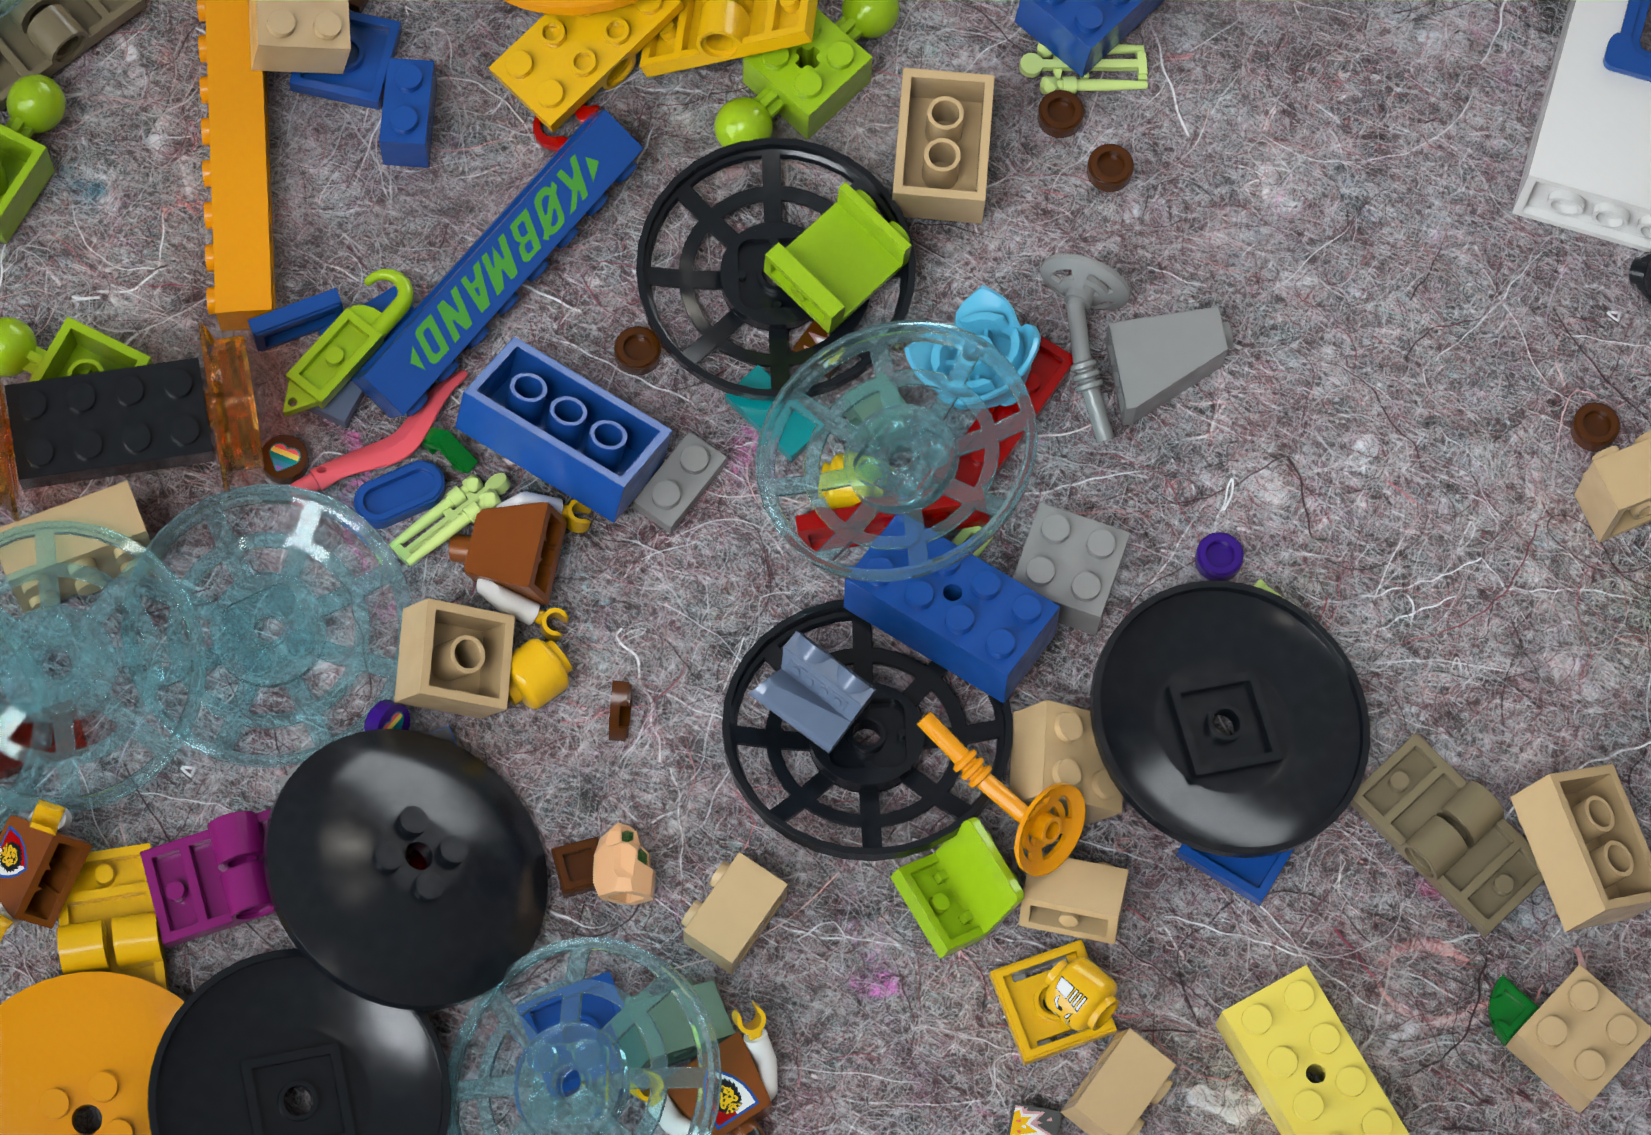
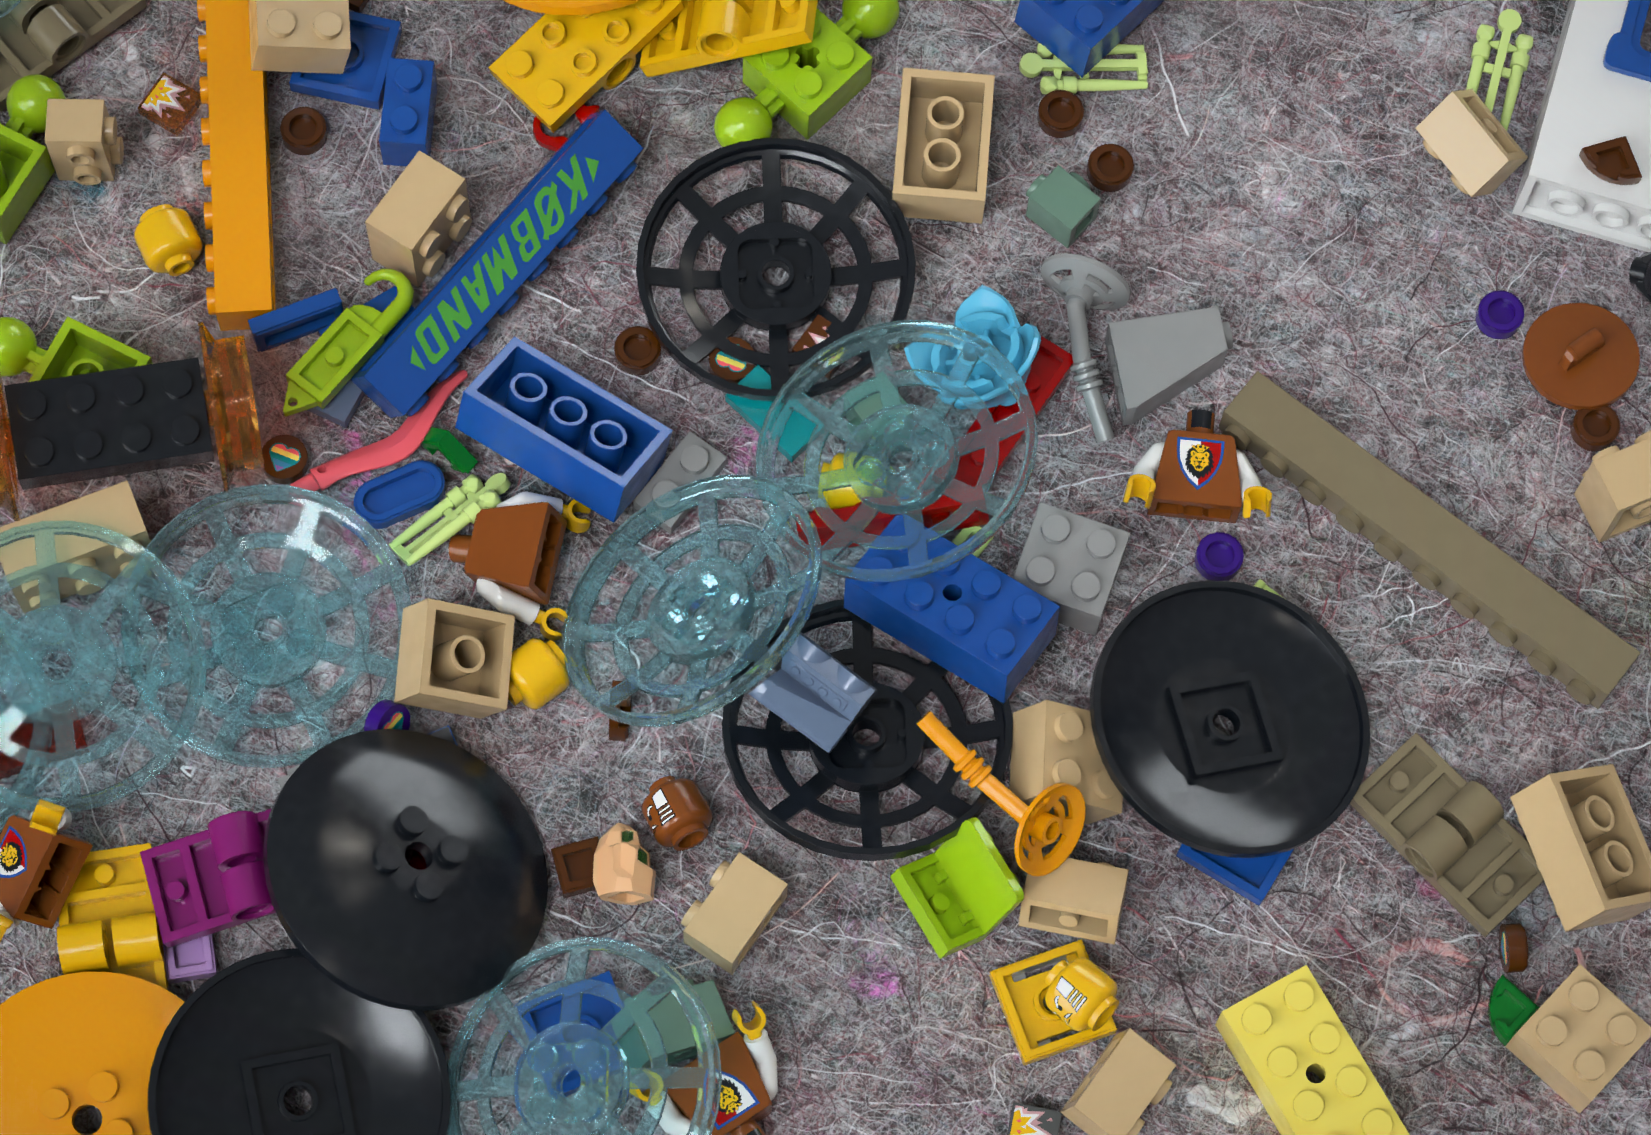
(82, 140): none -> tan brick
(168, 240): none -> yellow head
(170, 104): none -> clear orange tile
(191, 960): none -> lavender tile
(303, 131): none -> reddish brown tile
(419, 219): none -> tan brick
(677, 813): none -> dark orange head
(703, 582): none -> clear light blue dish
(727, 366): none -> reddish brown tile
(839, 259): lime panel -> none
(1062, 205): none -> sand green brick
(1198, 475): none -> torso
(1428, 541): none -> dark tan brick
(1470, 143): none -> tan brick
(1499, 315): none -> dark purple tile
(1507, 23): none -> yellowish green piece
(1513, 947): none -> reddish brown tile
(1580, 356): none -> dark orange shield
(1612, 161): none -> reddish brown tile

